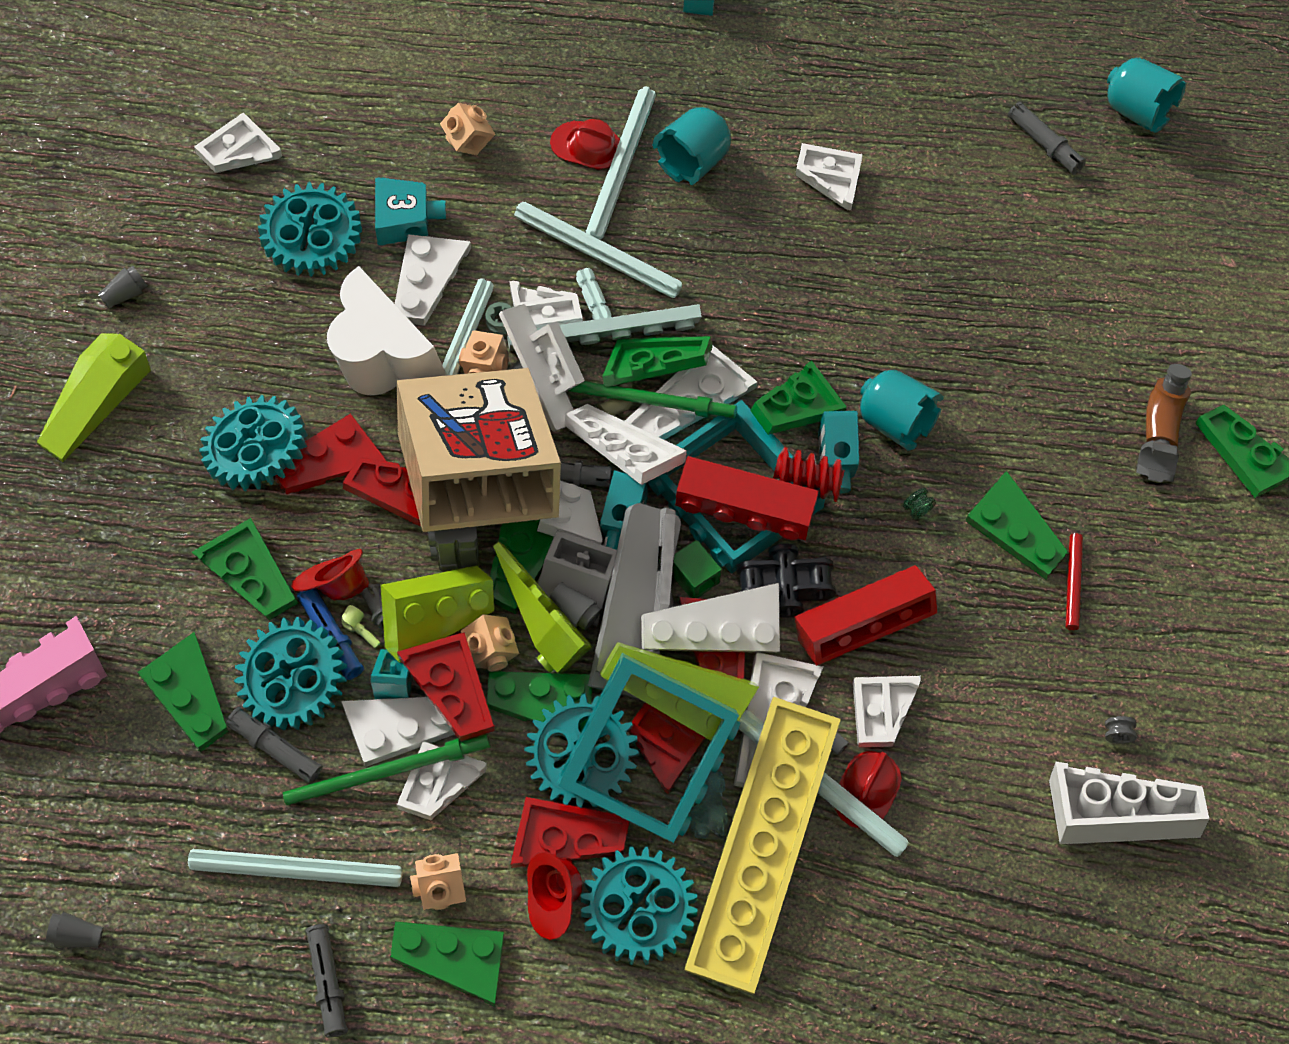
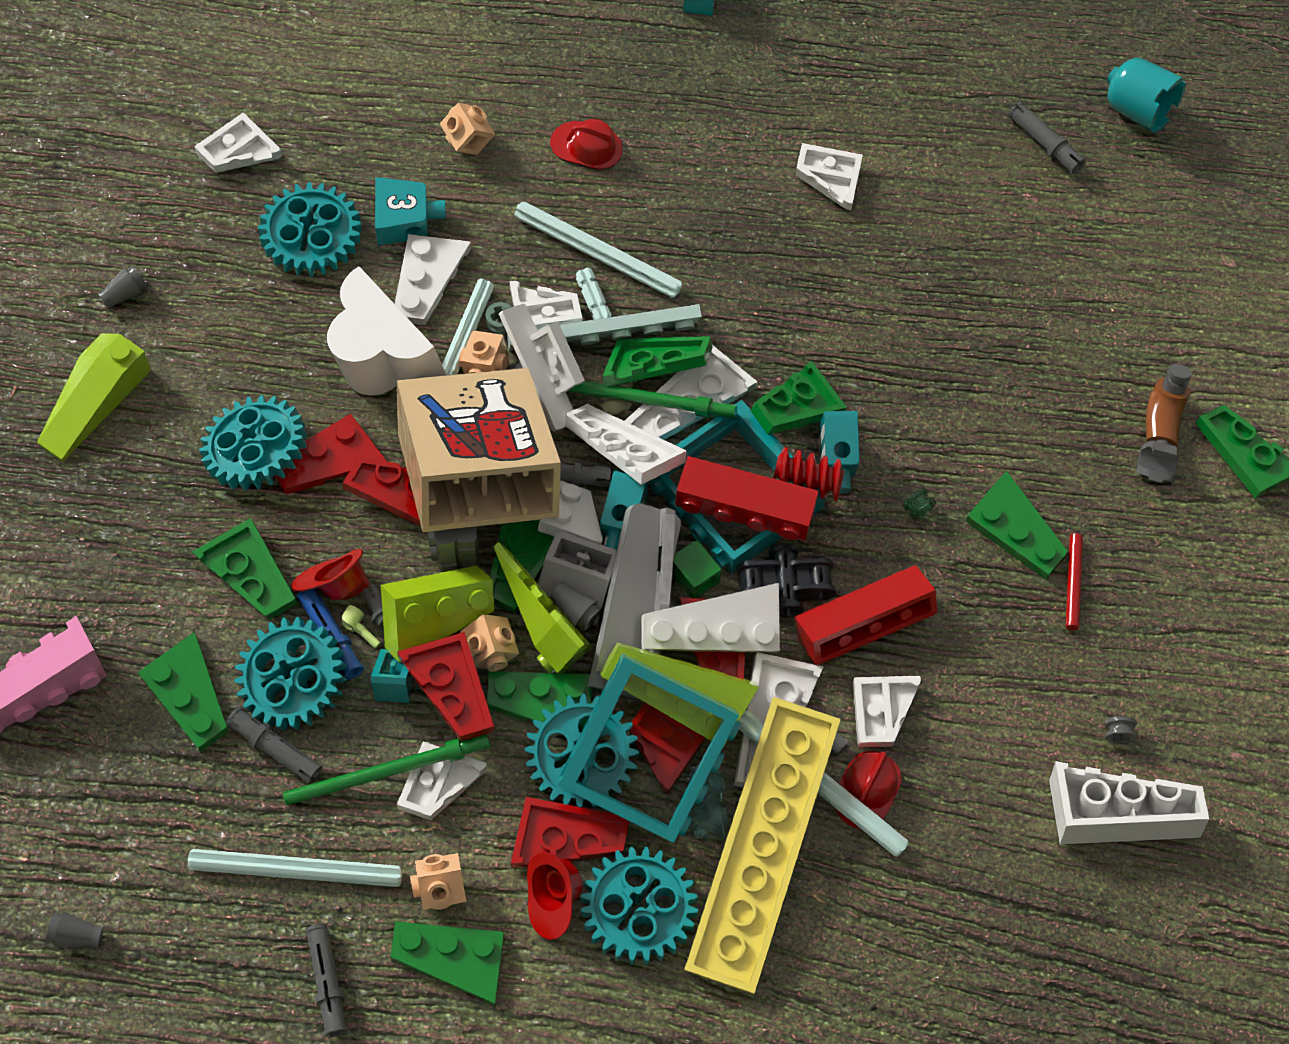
(393, 726): white wing -> none
(621, 163): light aqua axle -> none
(693, 144): teal cylinder -> none
(899, 407): teal cylinder -> none

